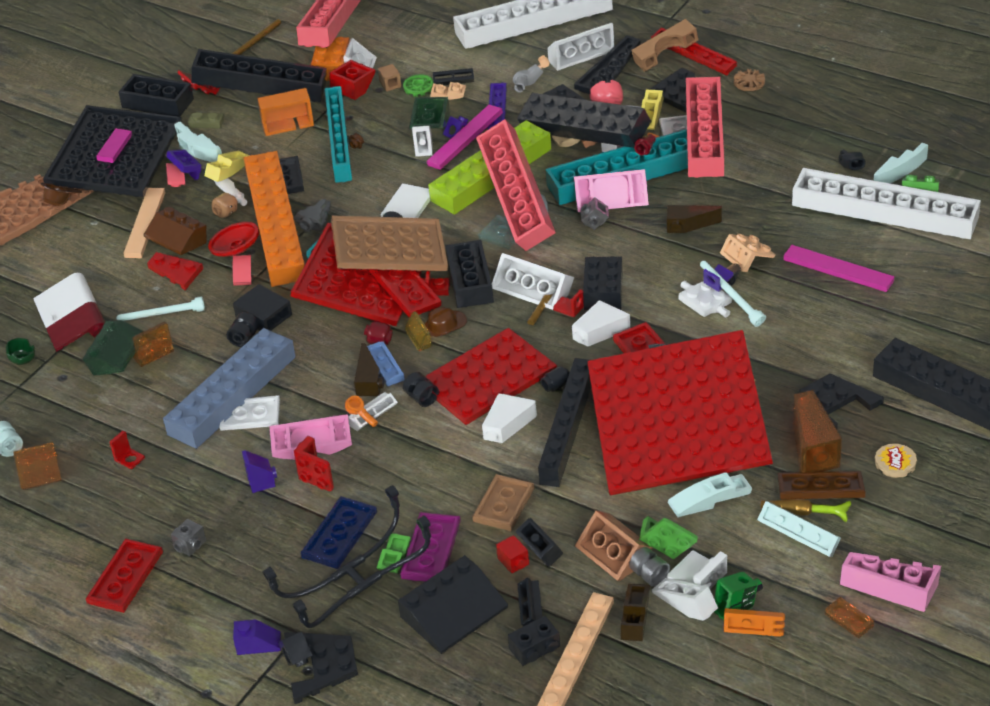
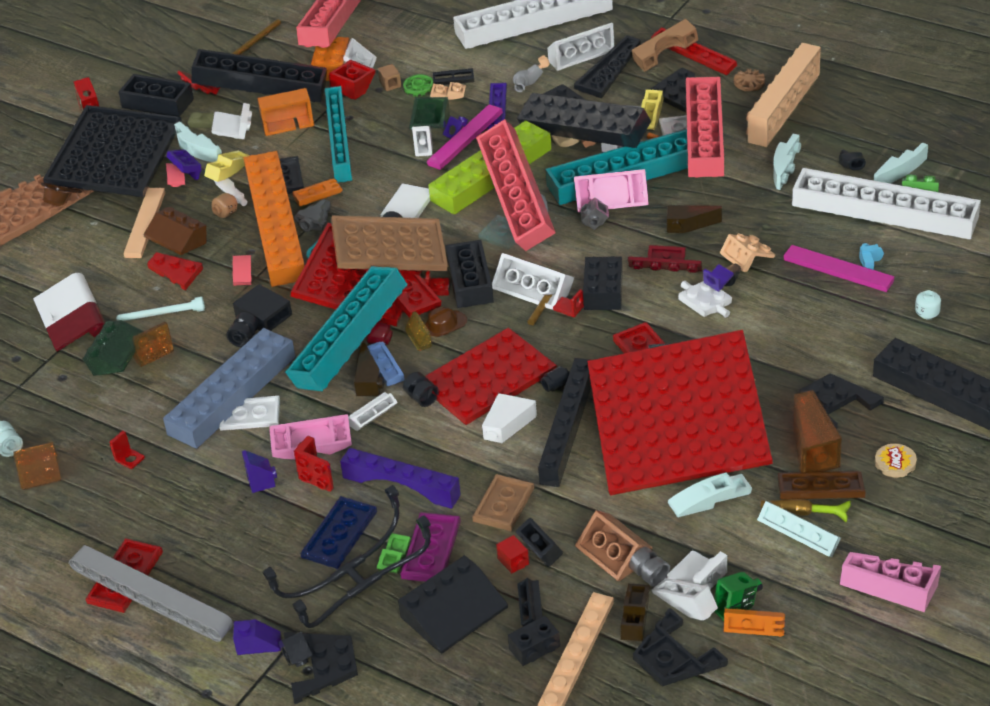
(20, 351): dark green hair -> none
(80, 87): none -> red torso
(114, 145): dark pink tile -> none
(151, 593): none -> light grey beam
(188, 537): flat silver brick -> none
(232, 125): none -> white bracket
(234, 239): red dish -> none
(317, 192): none -> orange hinge
(346, 328): none -> teal brick
(355, 405): orange plate -> none
(356, 141): reddish brown plate -> none
(435, 486): none -> dark purple arch
(600, 324): white slope -> none
(607, 92): coral cylinder -> none
(644, 145): dark red cone -> none
(665, 258): none -> dark red bracket
(666, 536): bright green bracket -> none
(668, 660): none -> black wing
(756, 317): light aqua piece -> none
(783, 94): none -> light nougat brick
(784, 159): none -> light aqua slope
(849, 617): clear orange plate -> none
(869, 254): none -> medium azure piece
(928, 304): none -> light aqua head

